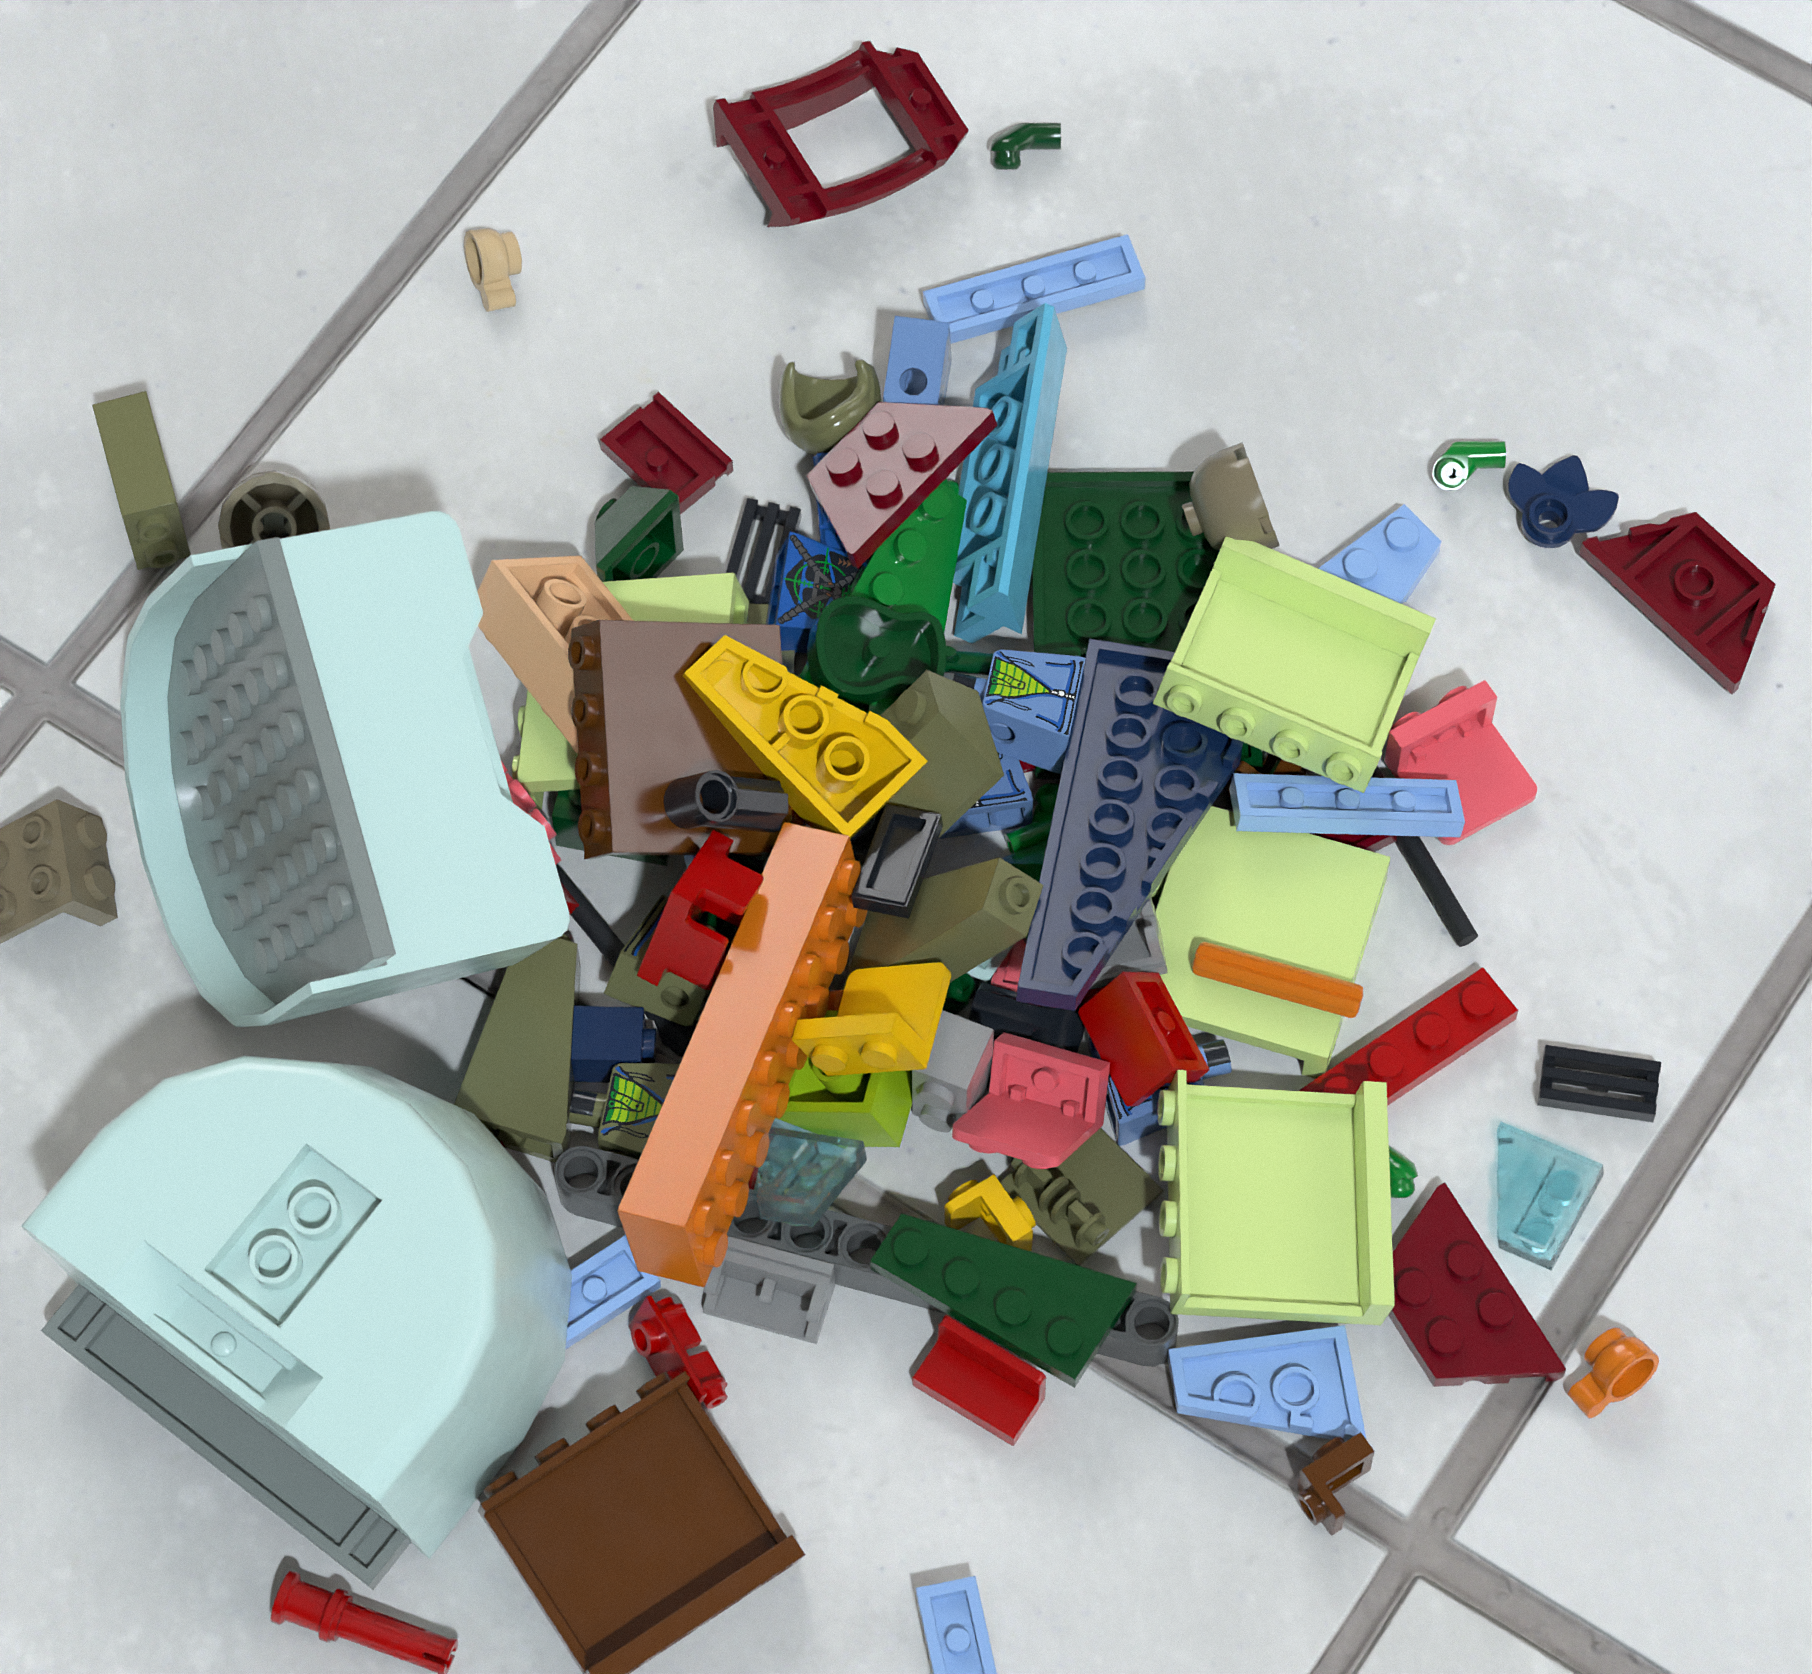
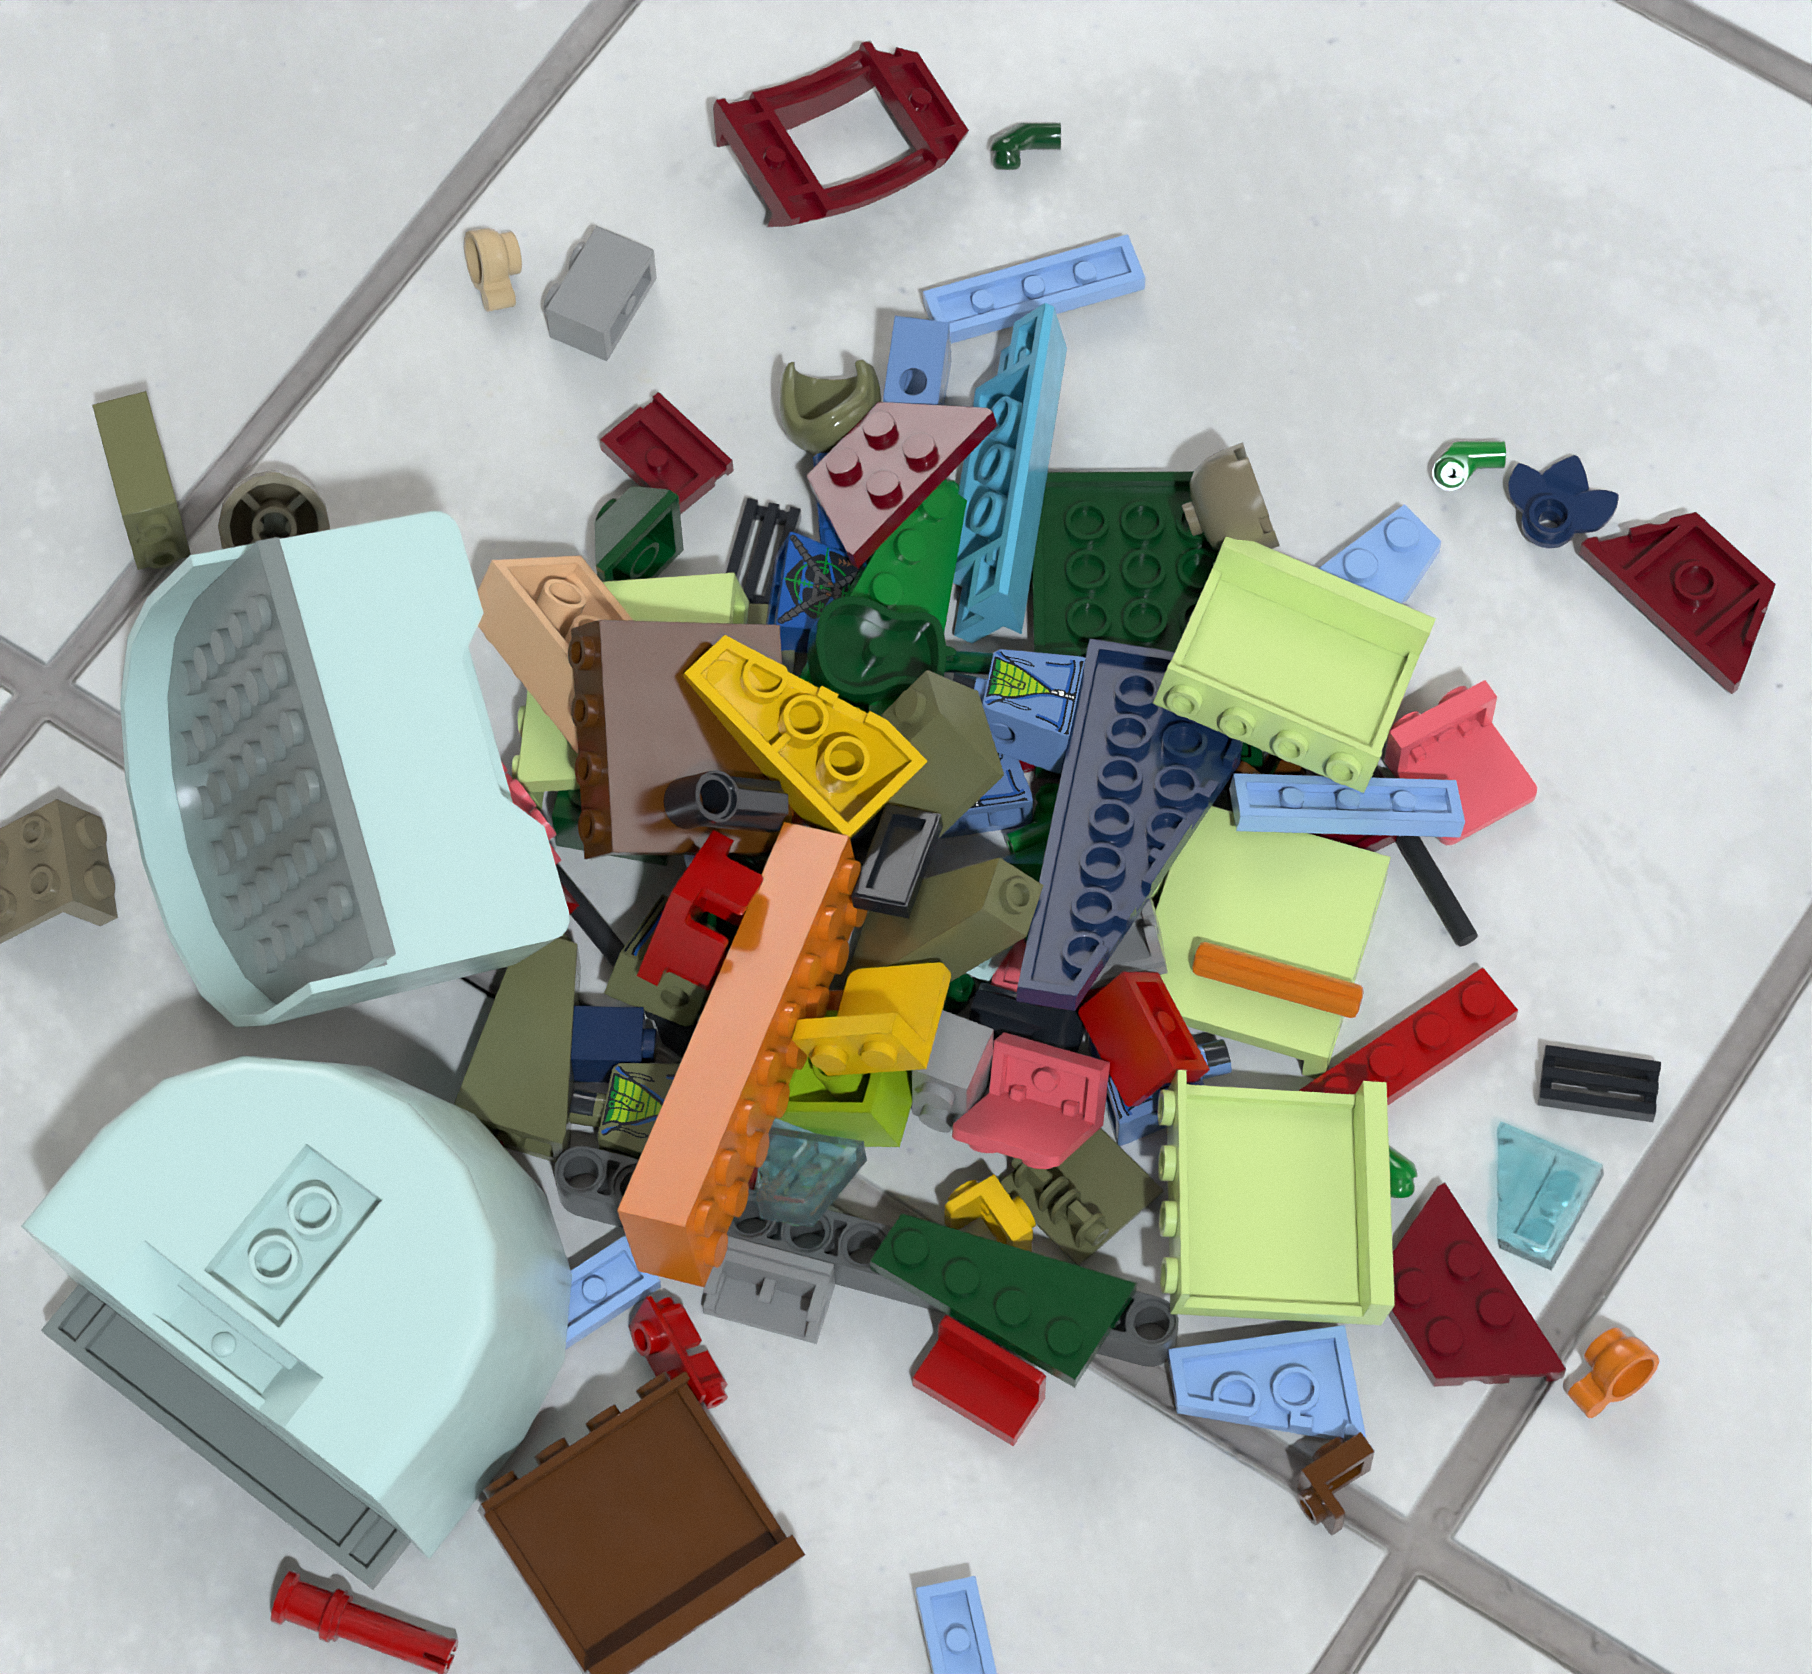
(600, 292): none -> light grey brick

